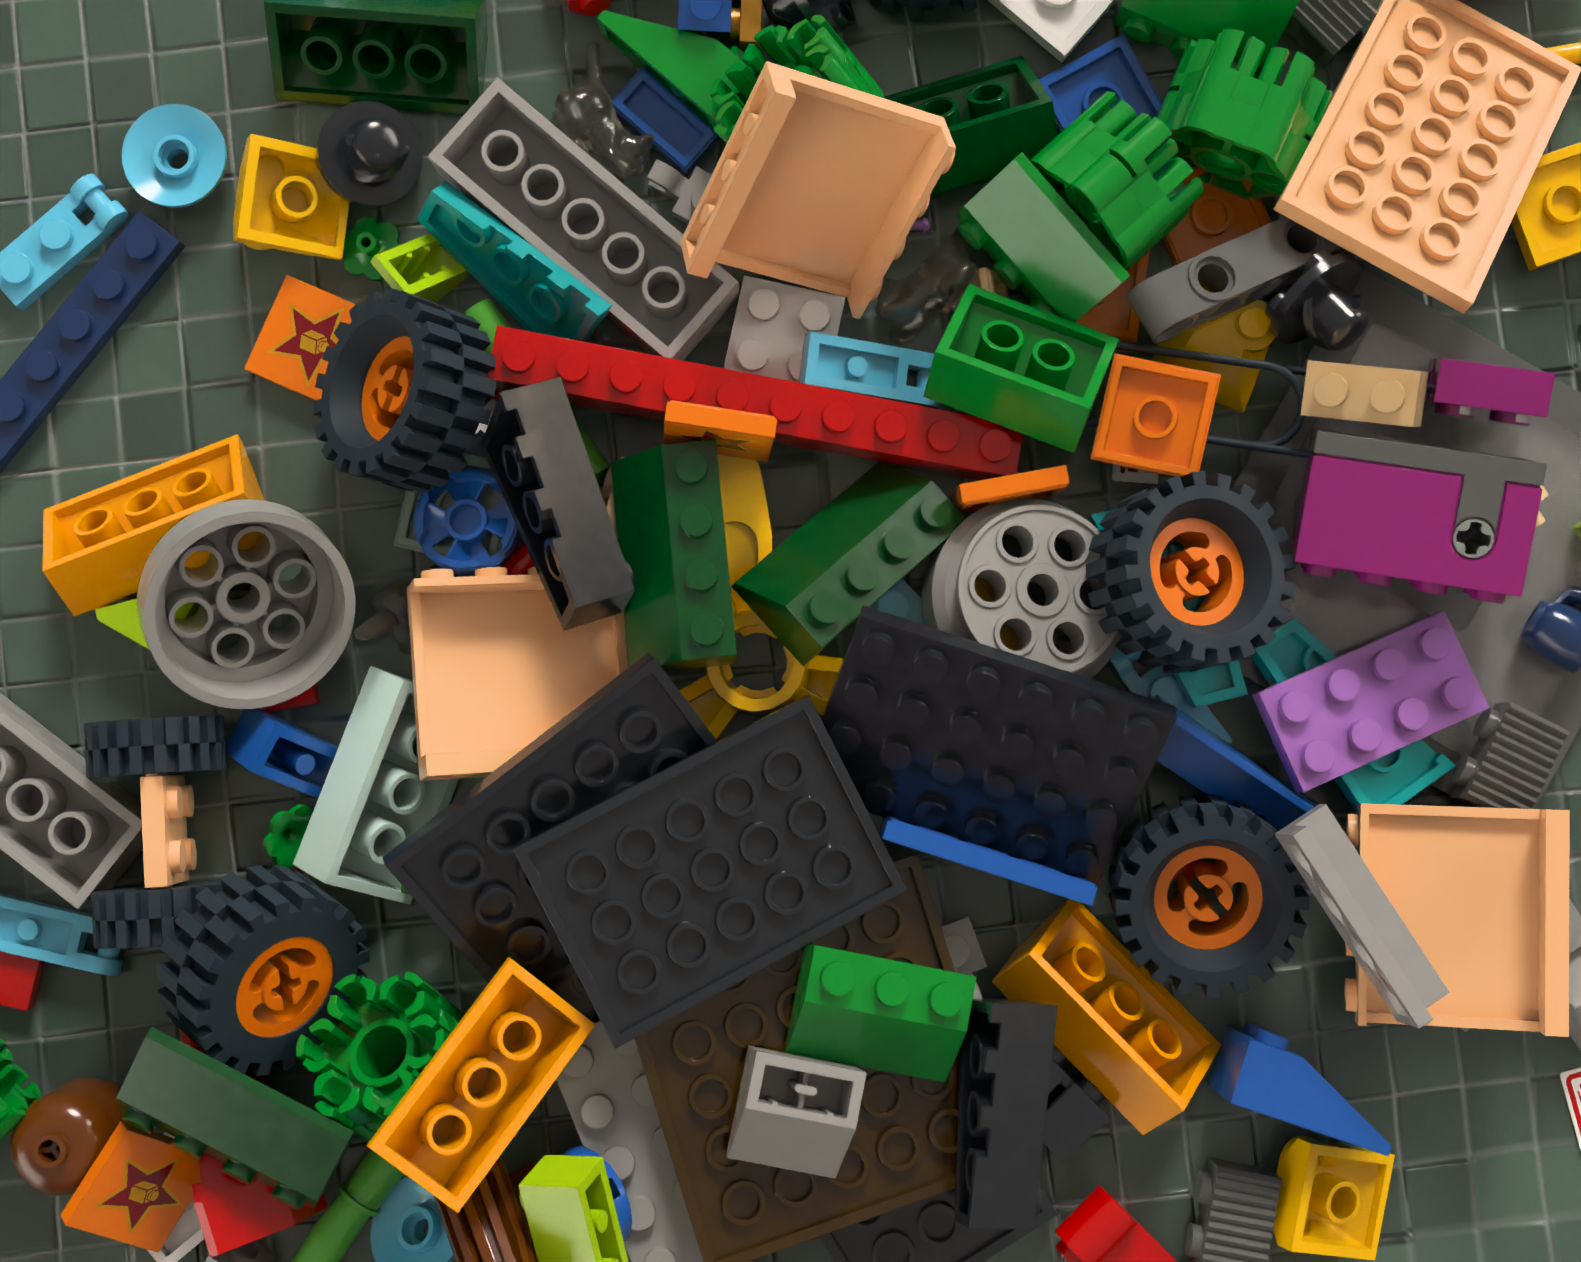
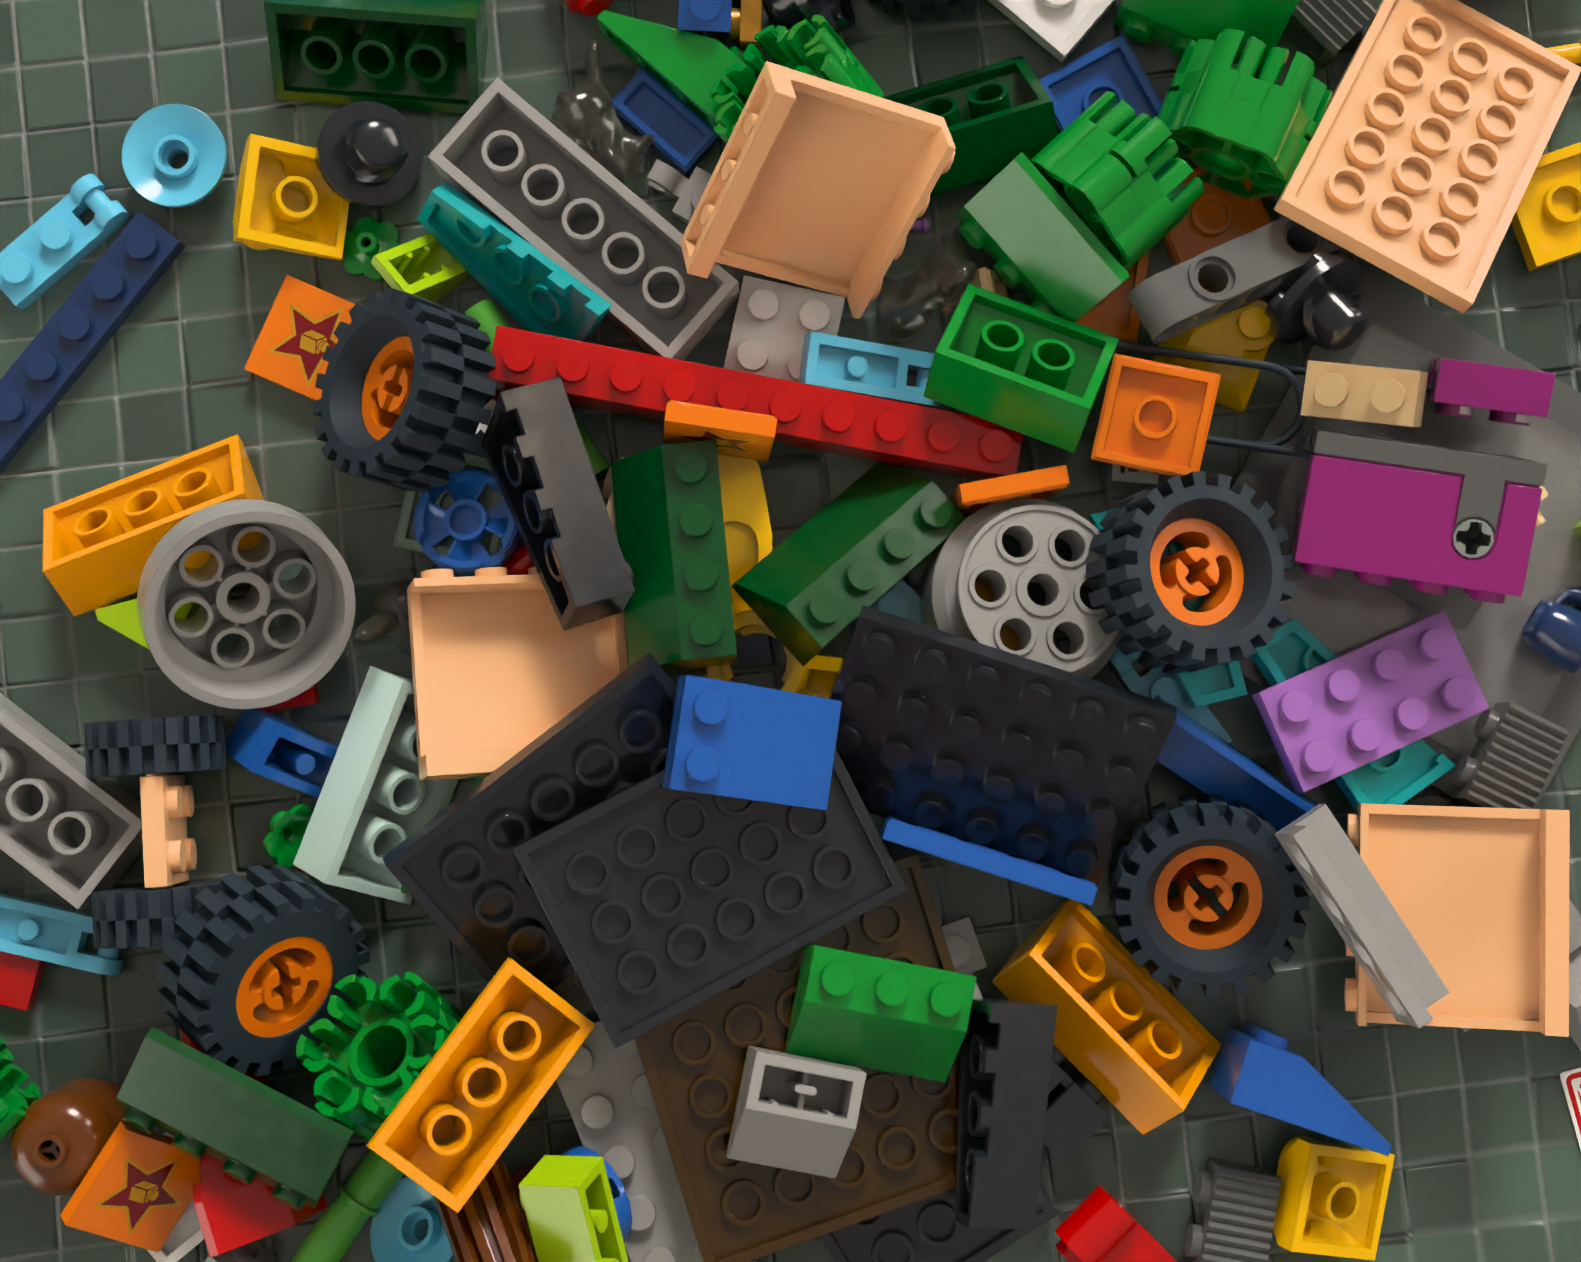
(751, 743): none -> blue slope

